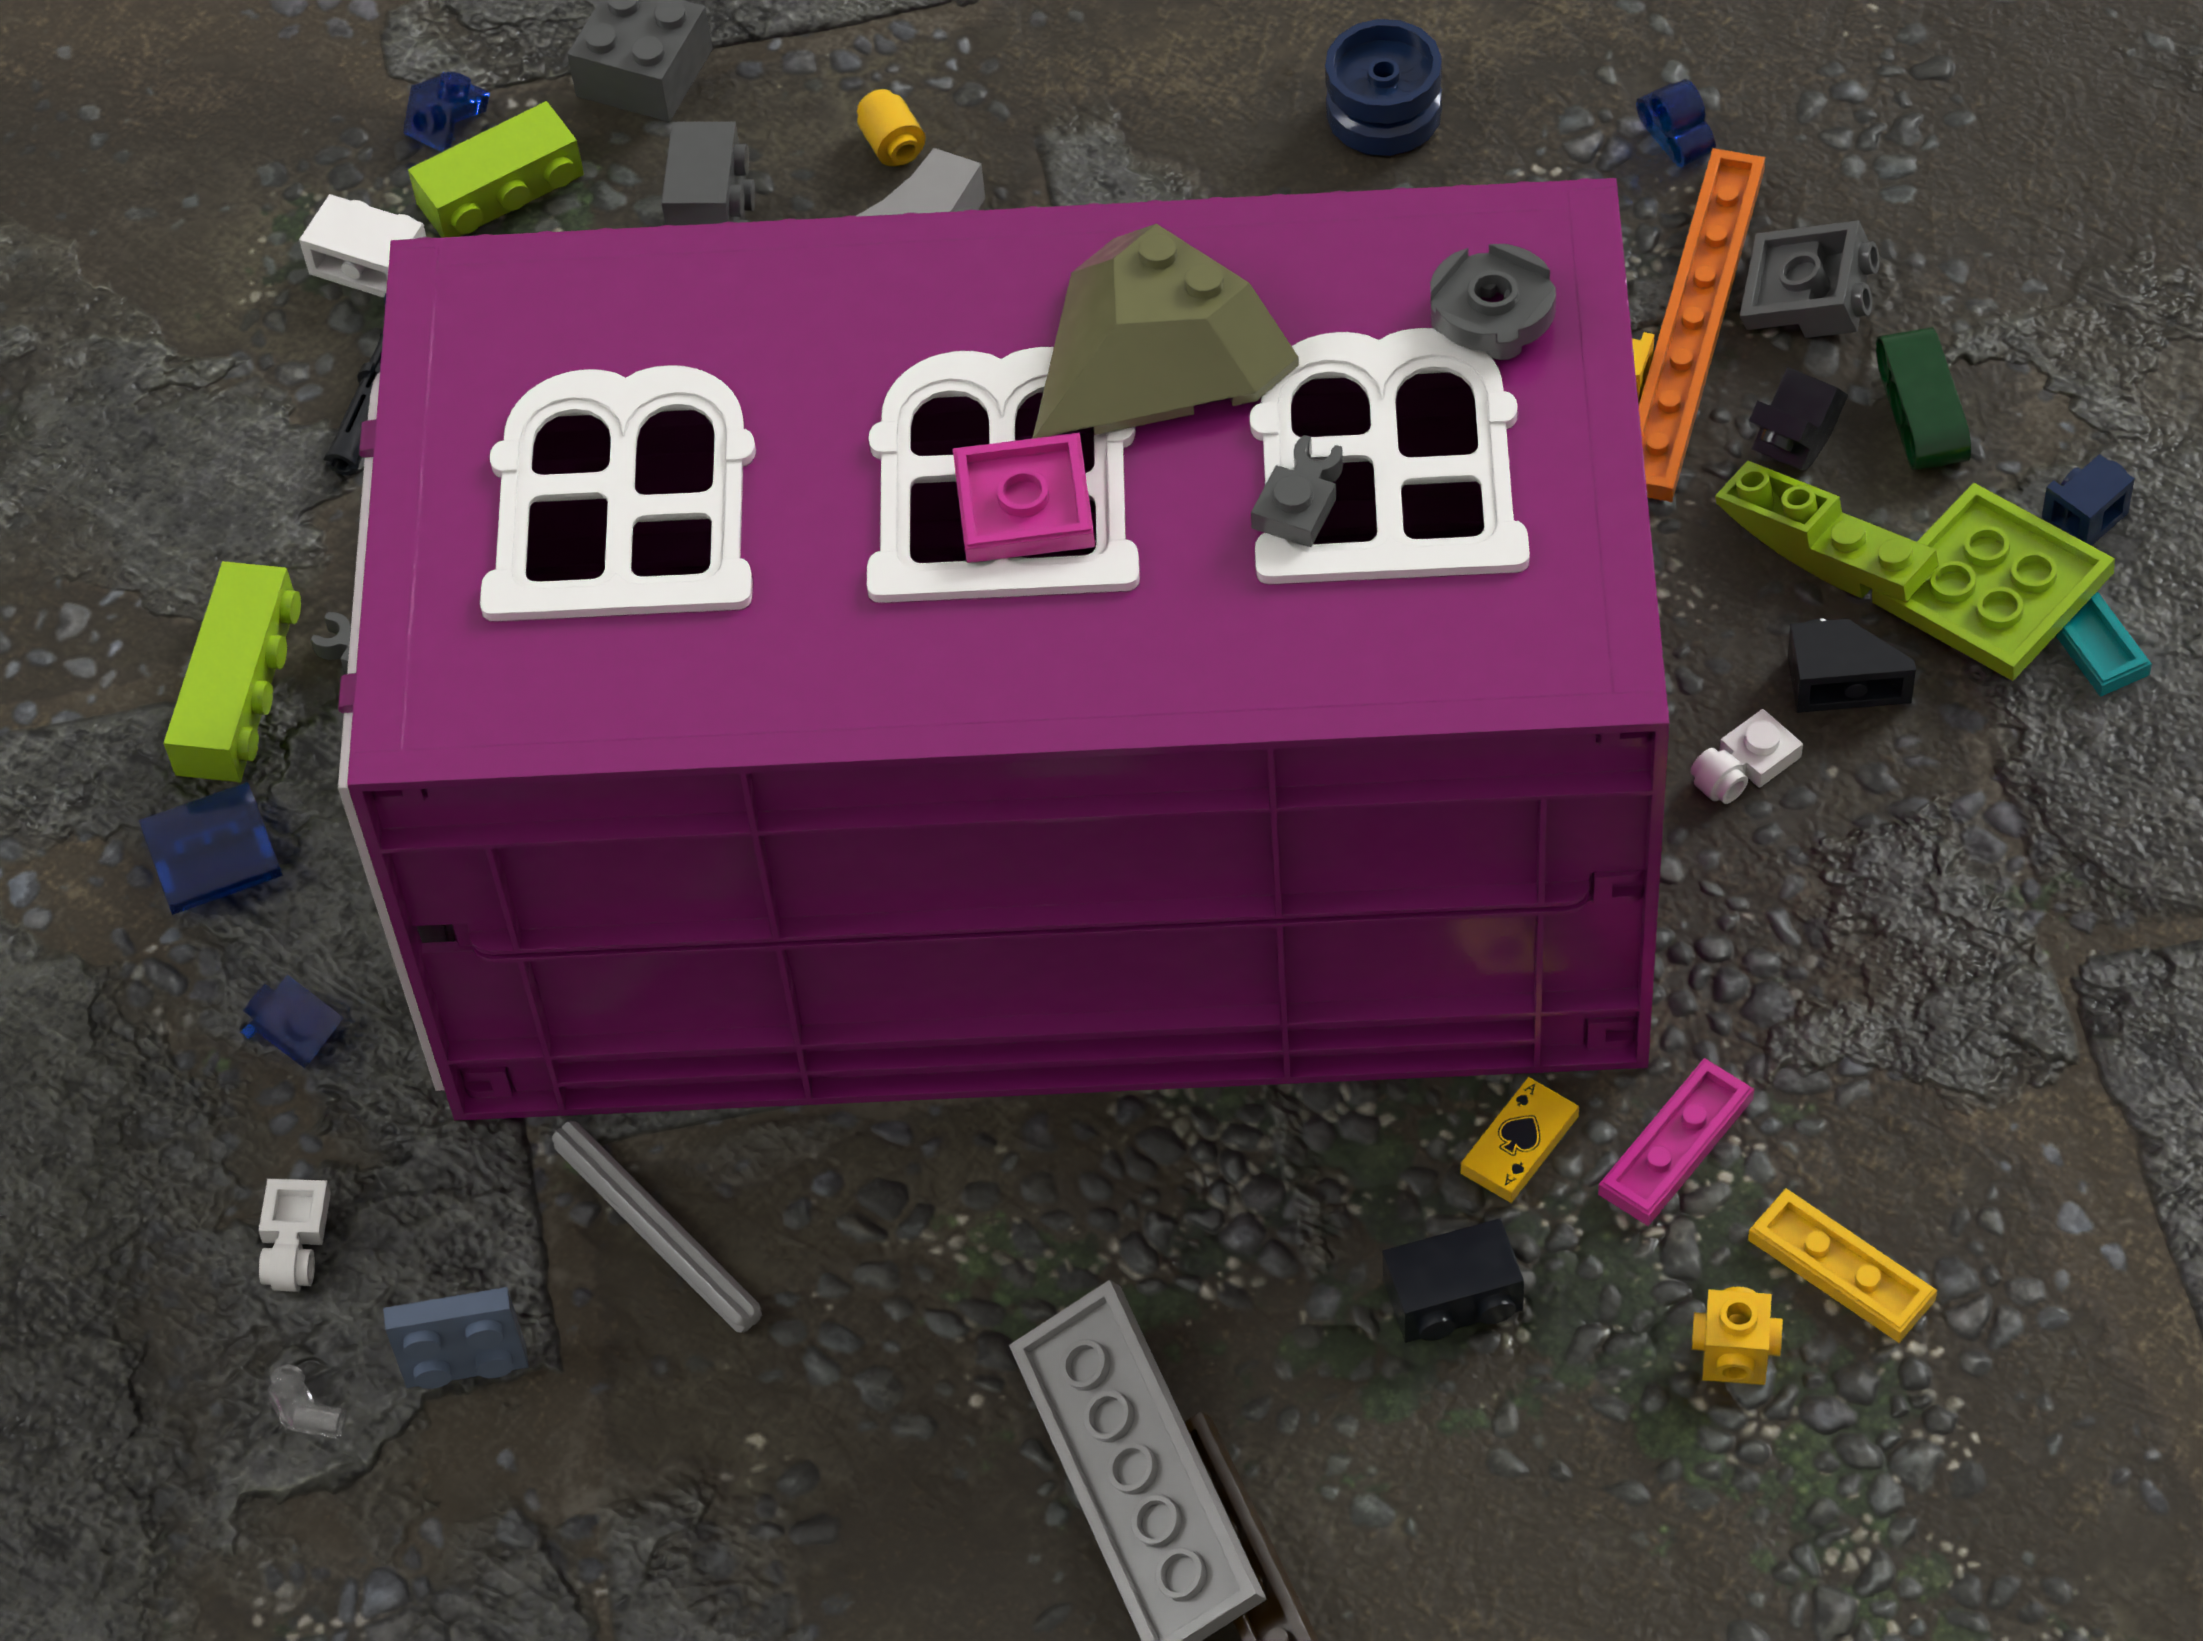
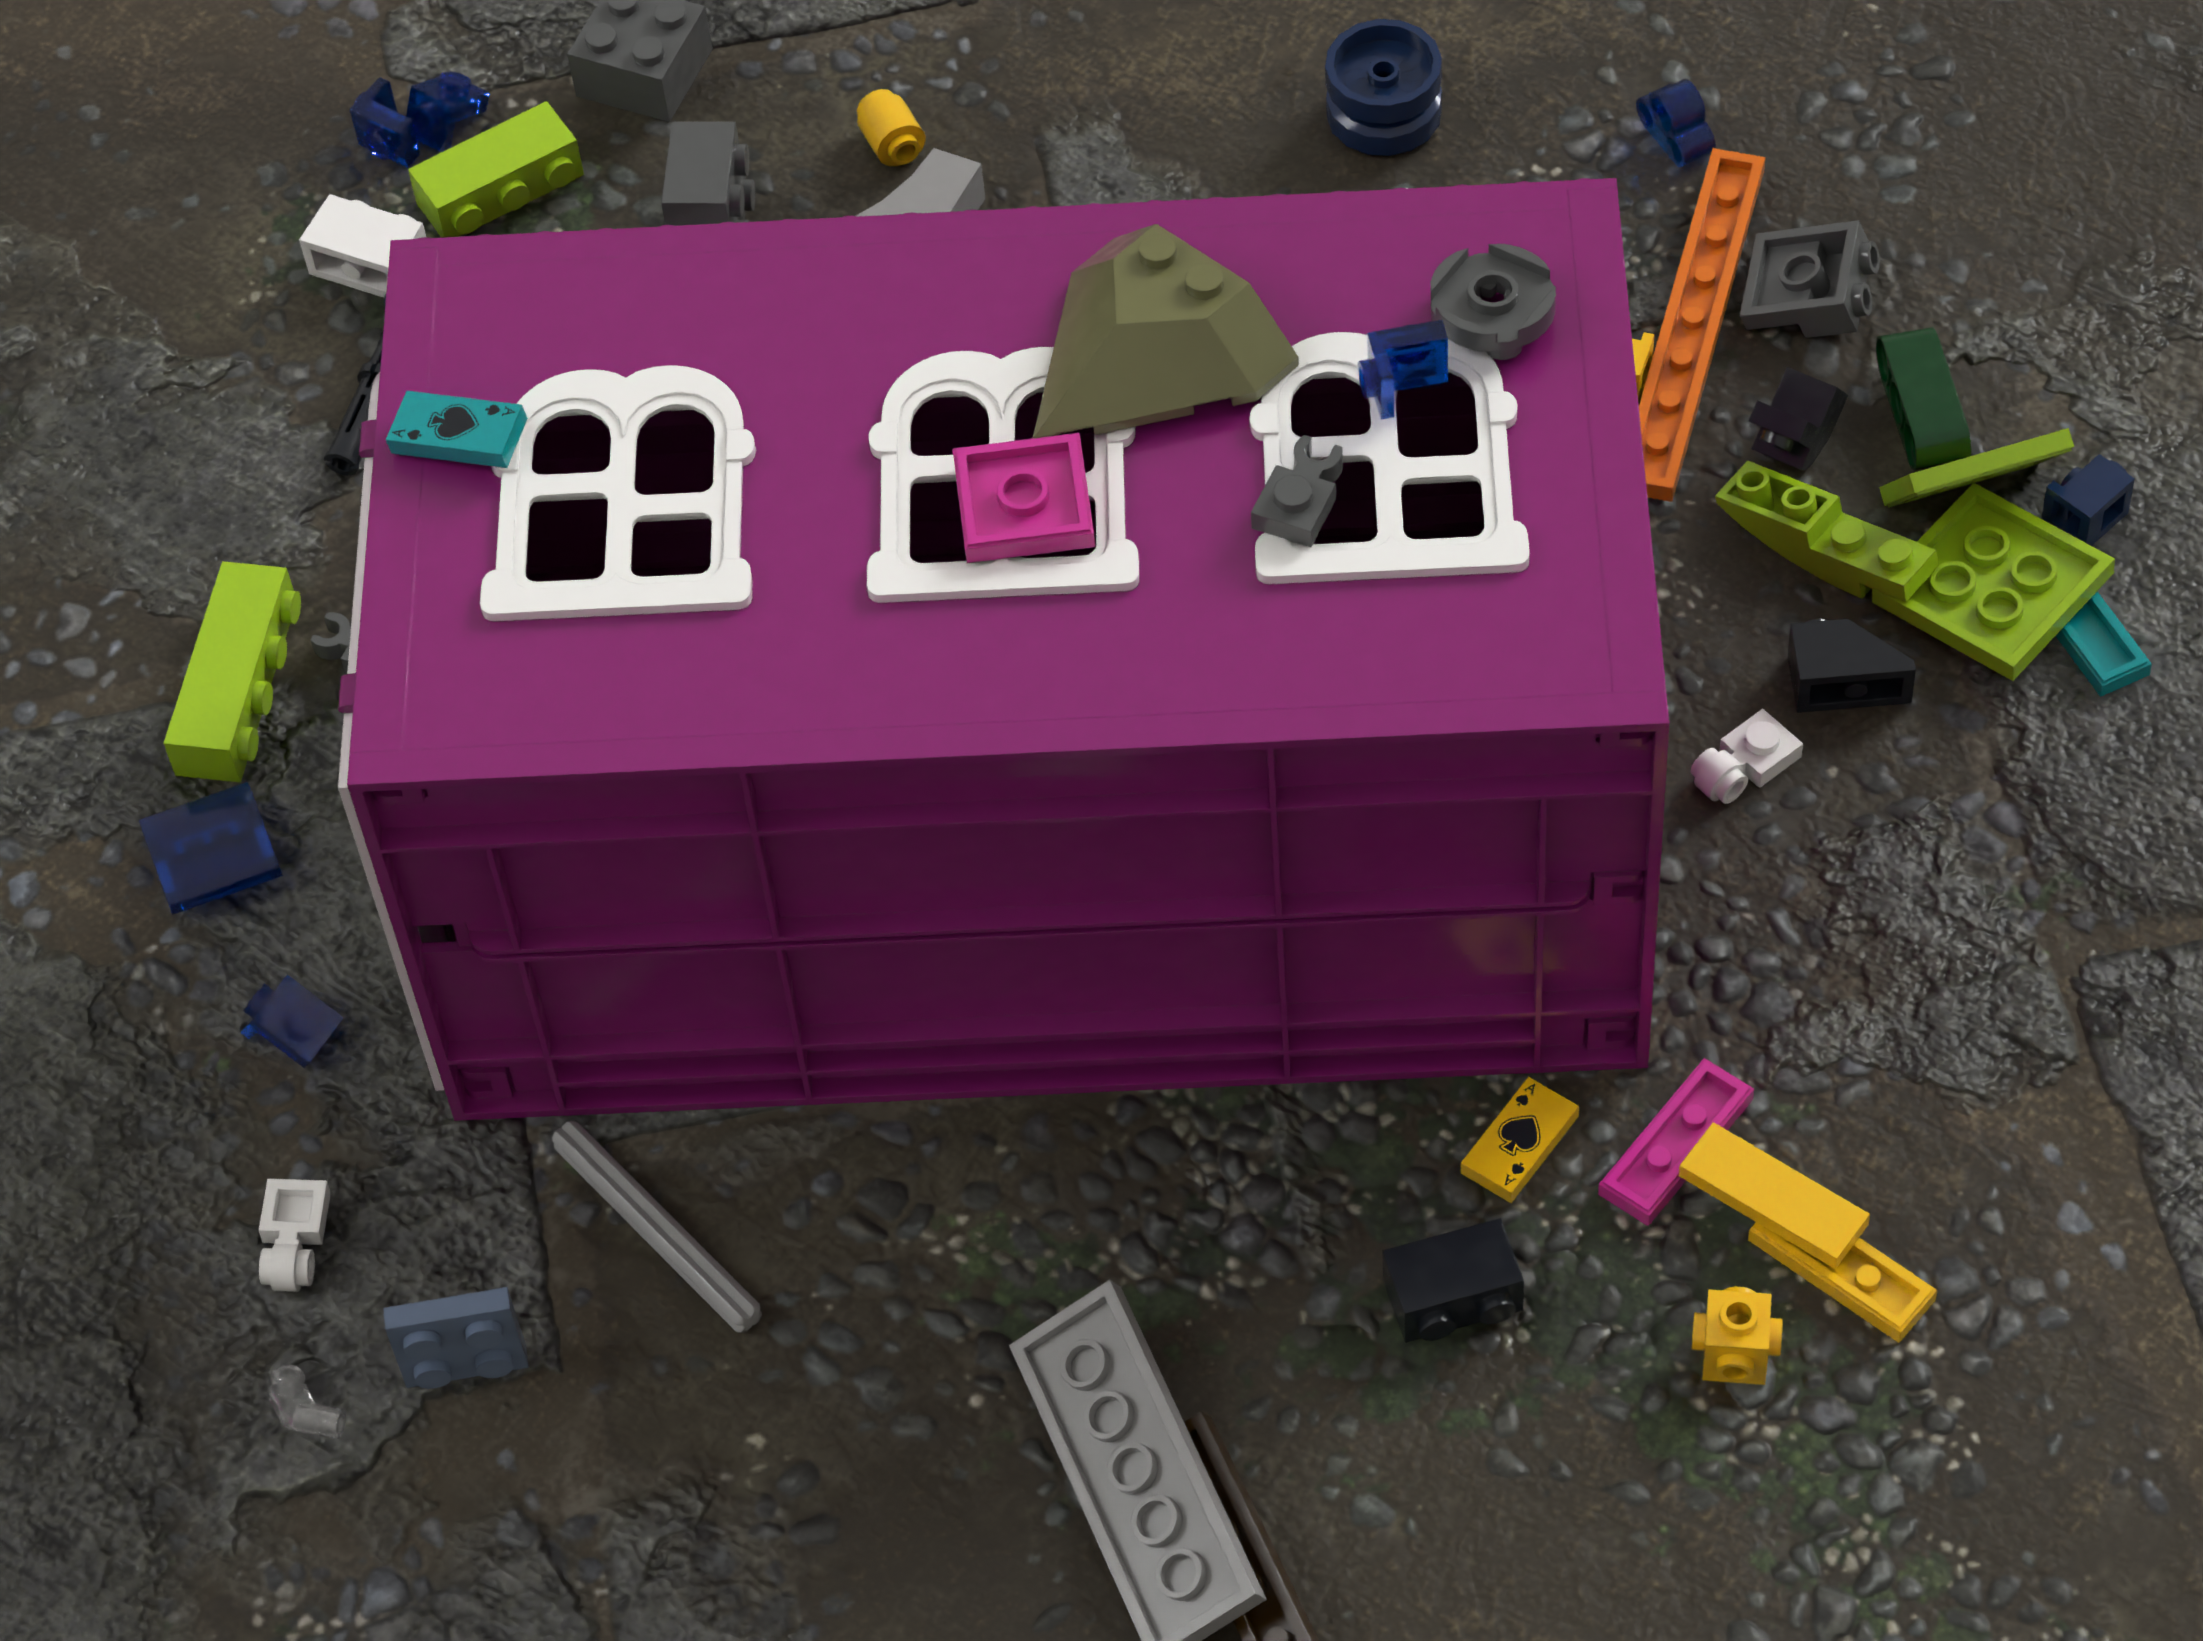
(382, 127): none -> clear blue bracket
(456, 429): none -> teal tile
(1403, 360): none -> clear blue bracket
(1774, 1195): none -> yellow tile
(1976, 468): none -> lime tile

